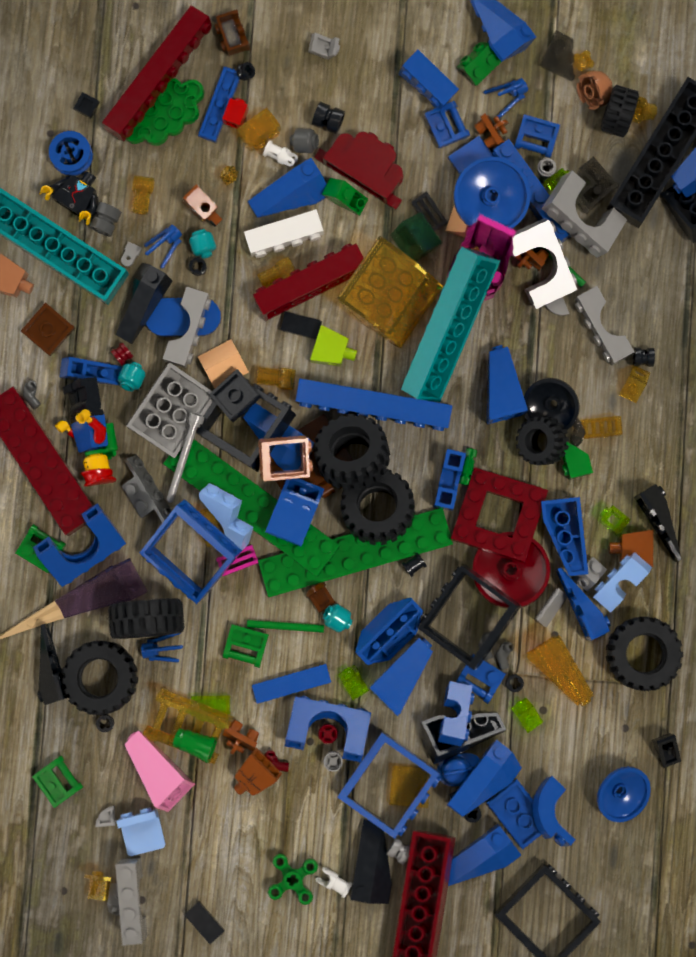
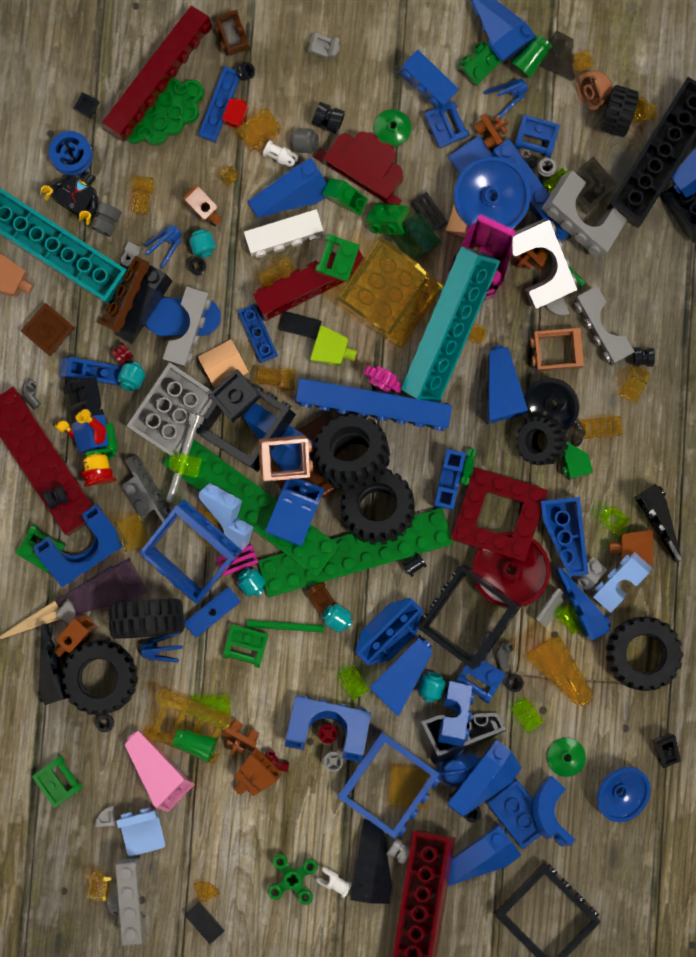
(59, 498): none -> black wheel
(66, 611): none -> light grey tile
(74, 635): none -> dark orange torso
(125, 293): none -> reddish brown wing
(131, 532): none -> clear yellow piece
(185, 464): none -> clear neon green bracket
(203, 620): none -> blue tile
(206, 890): none -> clear yellow tile
(251, 582): none -> teal head
(262, 344): none -> blue tile
(291, 683): blue tile -> none
(343, 261): none -> green plate
(382, 379): none -> dark pink gear
(387, 219): none -> green bracket
(392, 136): none -> green dish
(431, 686): none -> teal head
(477, 334): none -> clear yellow plate
(529, 158): none -> clear smoke arm
(532, 56): none -> green plant
(556, 755): none -> green dish
(568, 617): none -> clear neon green cone
(577, 350): none -> nougat window

